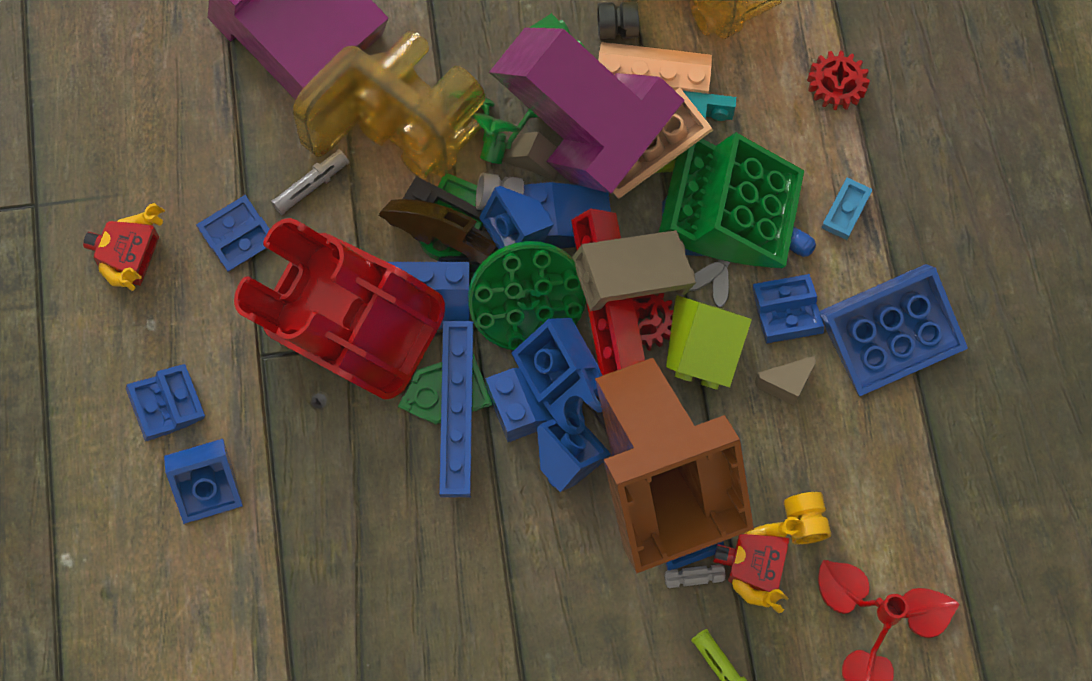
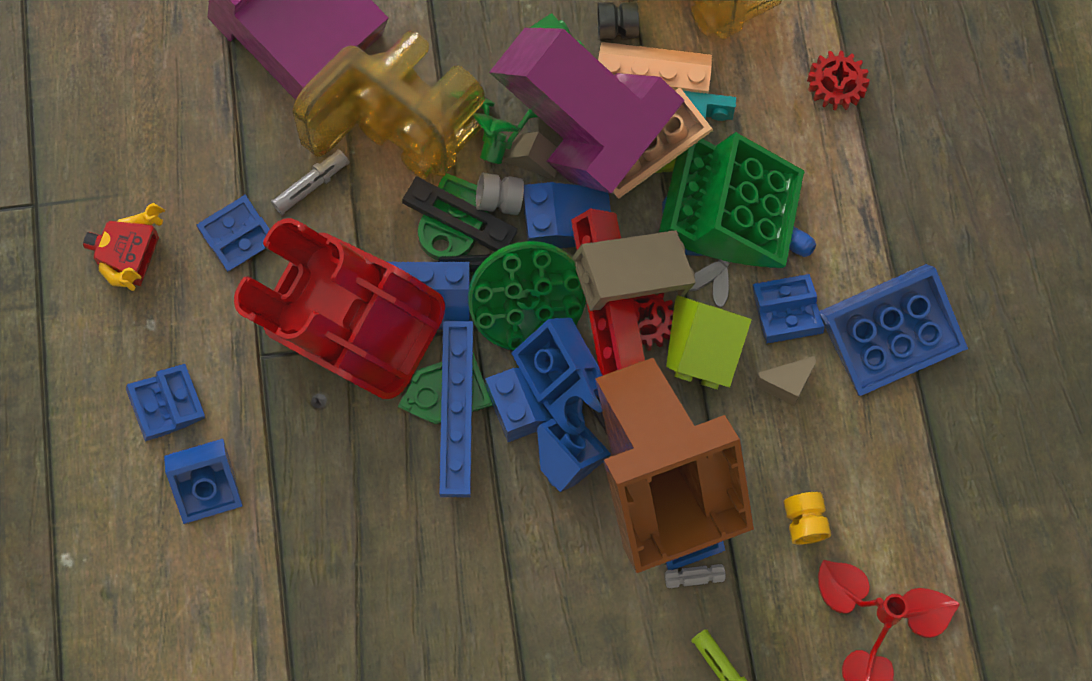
(432, 221): dark brown slope -> none
(515, 218): blue slope -> none
(759, 562): torso -> none
(846, 208): dark azure plate -> none

